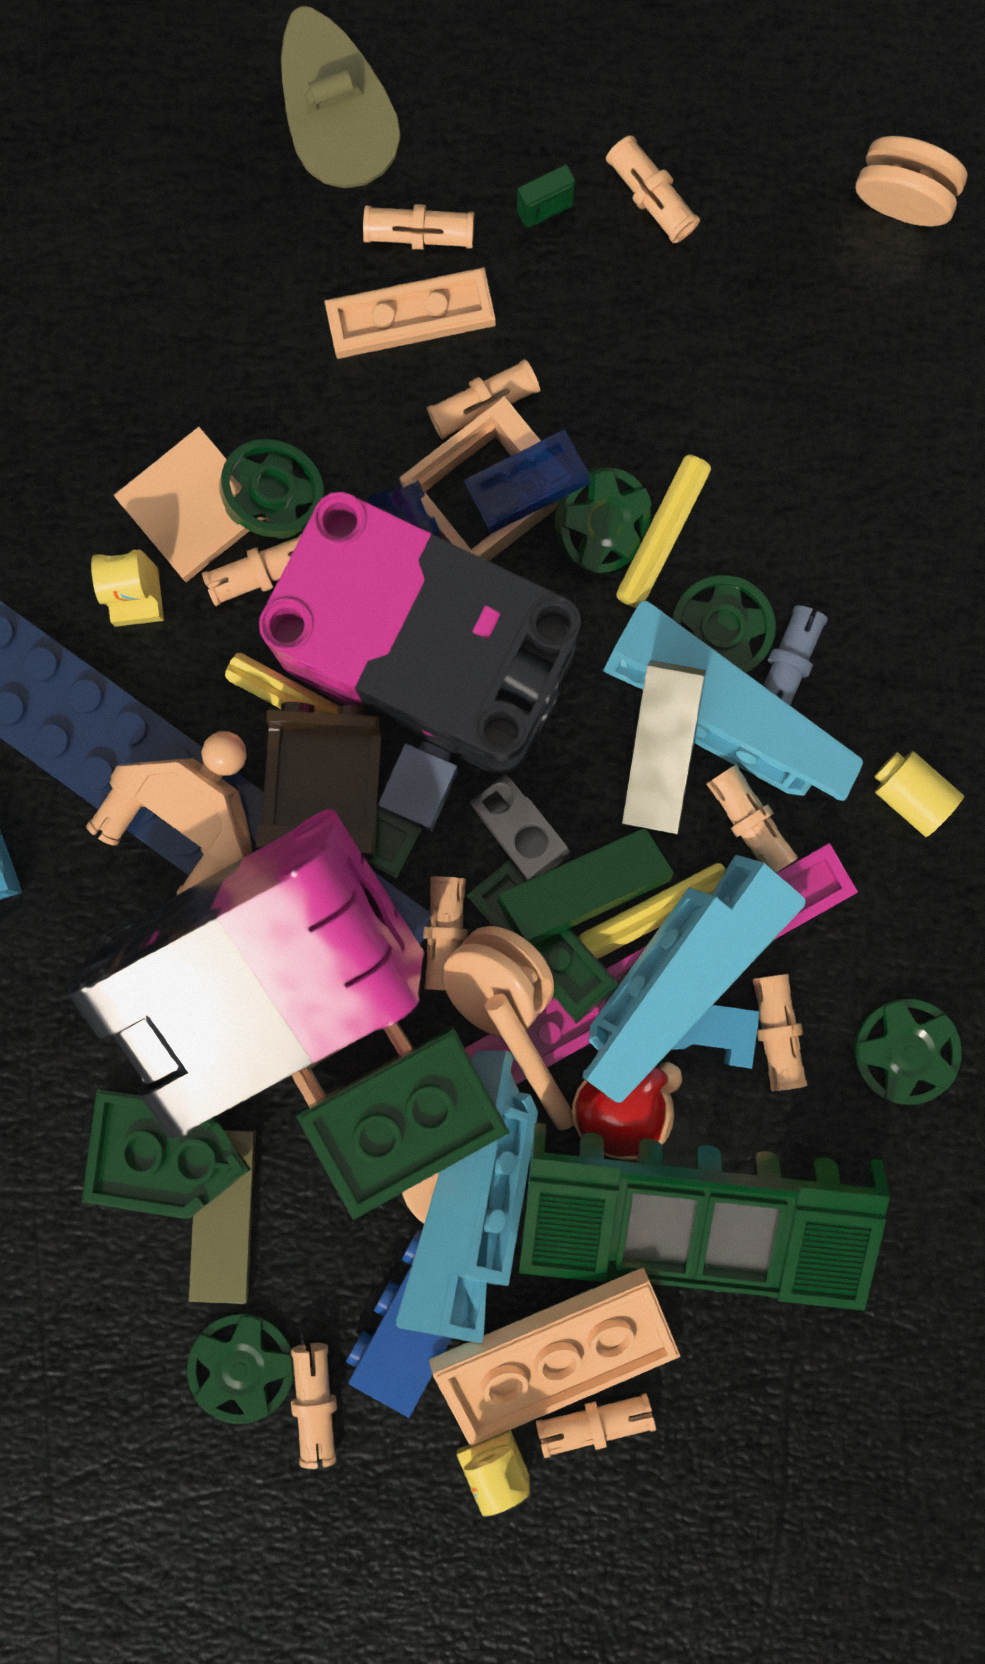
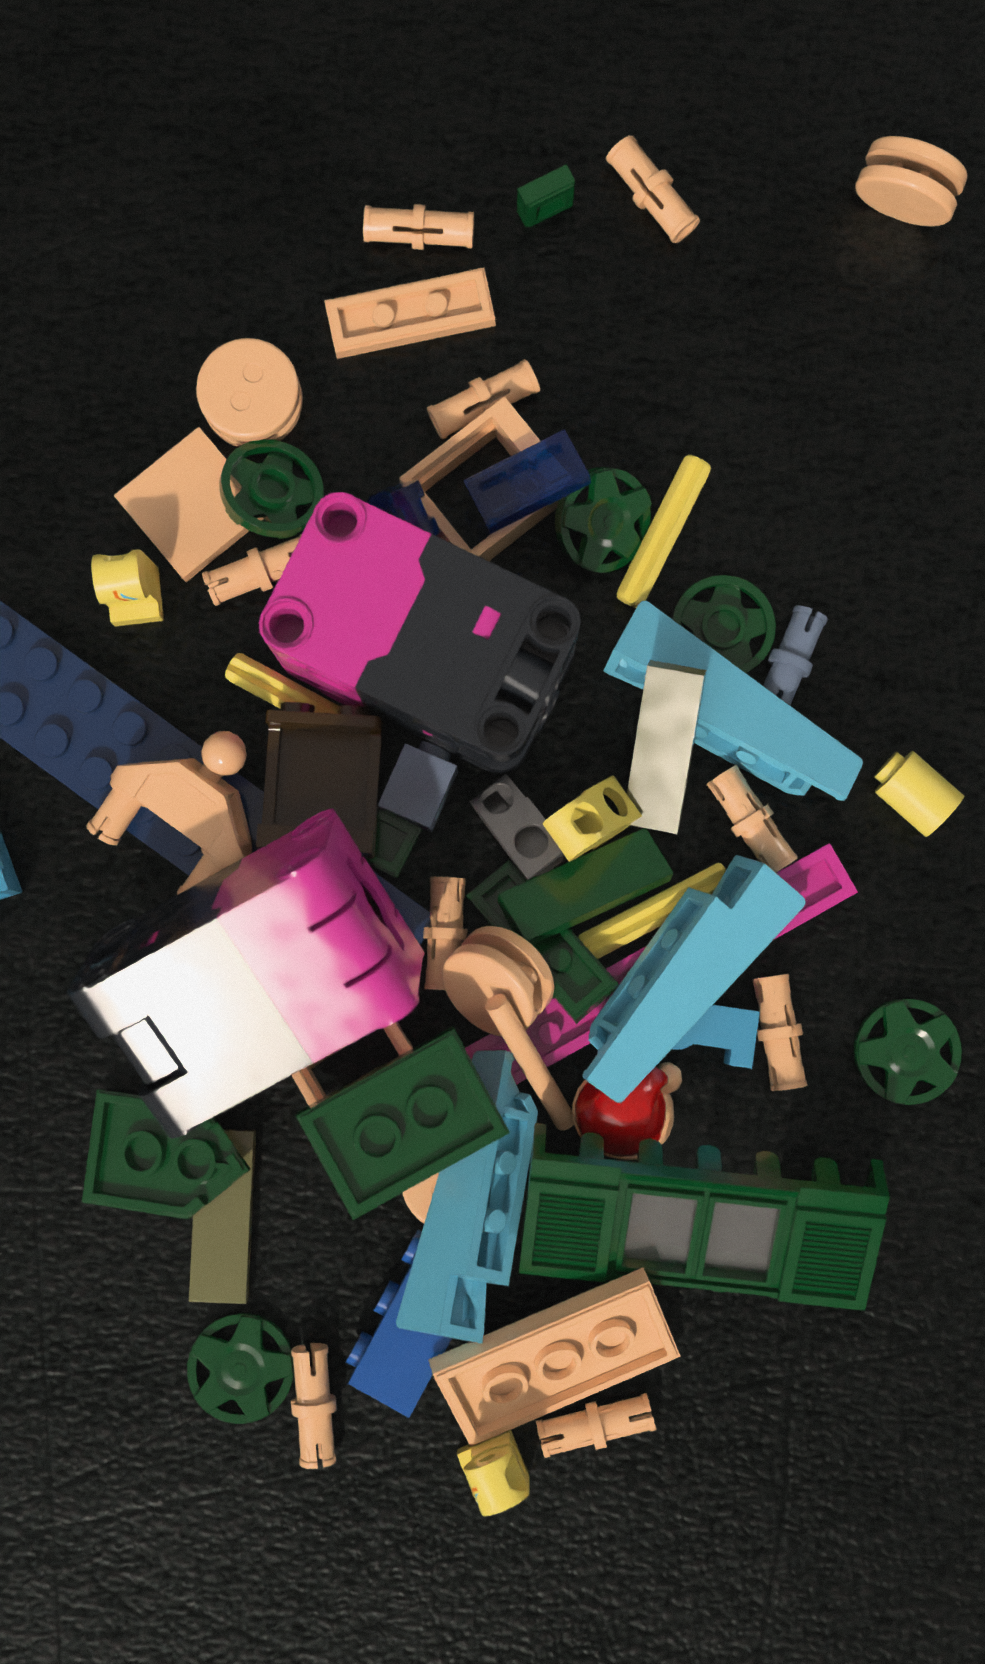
(249, 392): none -> light nougat head
(335, 103): olive shield -> none
(589, 821): none -> light yellow leg

